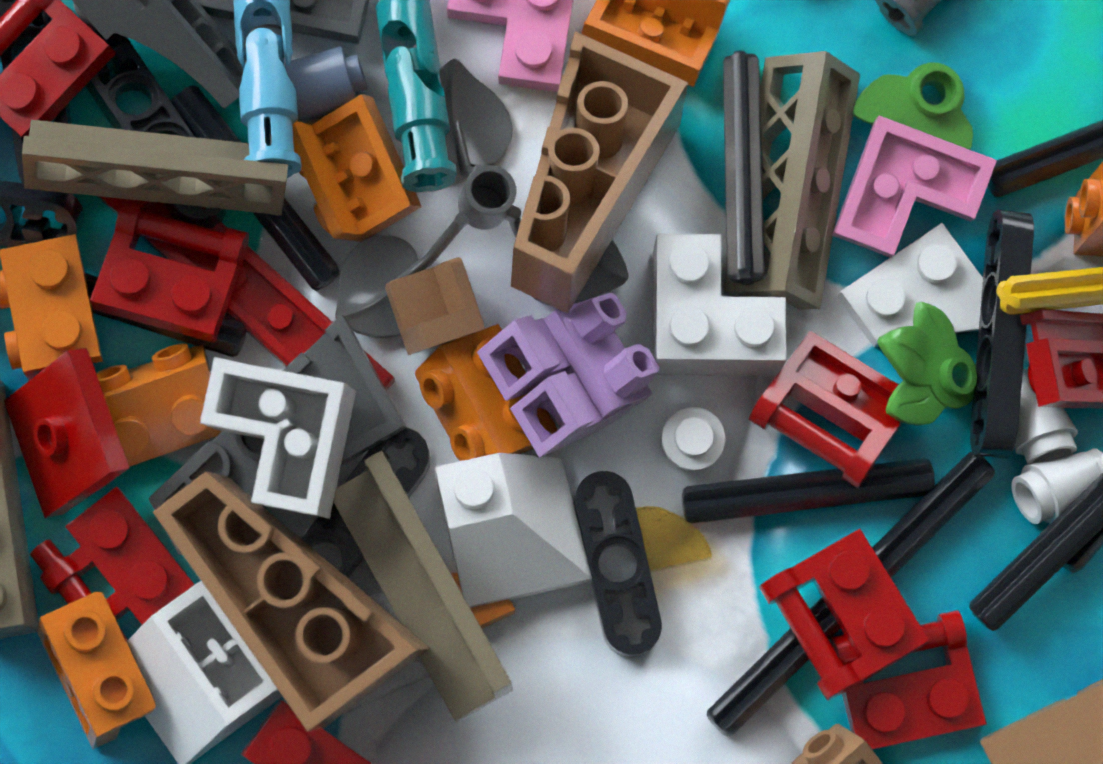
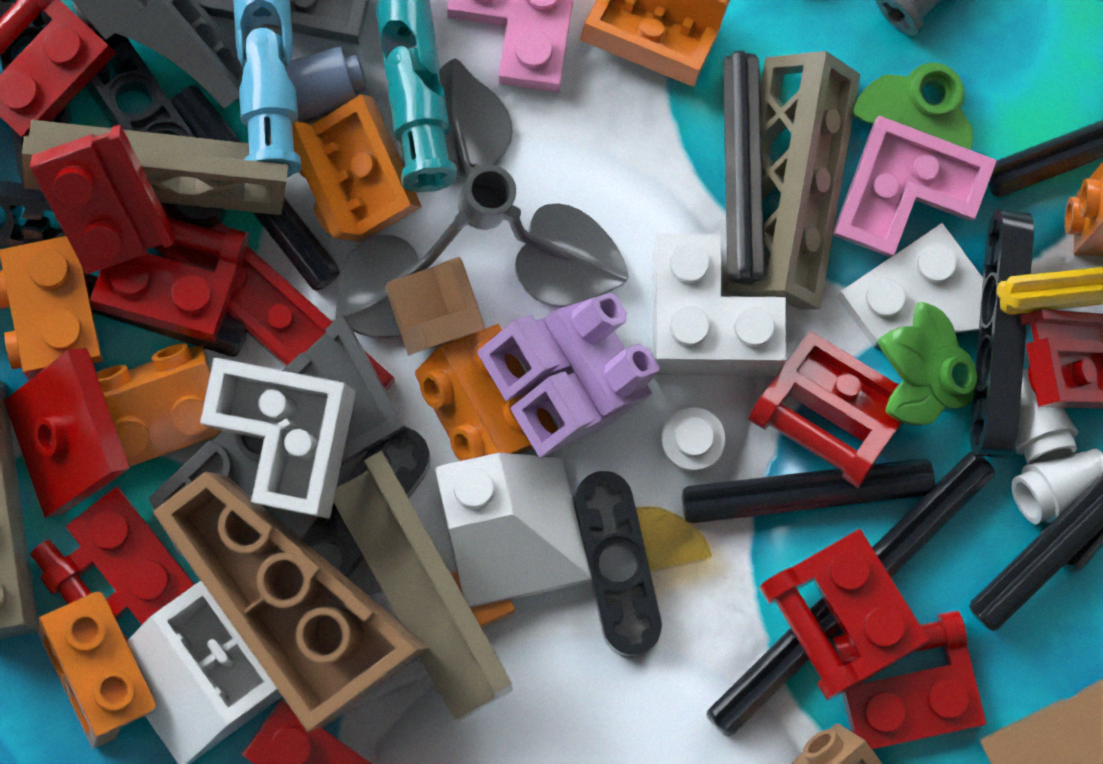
(102, 199): none -> red plate
(594, 161): medium nougat wedge -> none

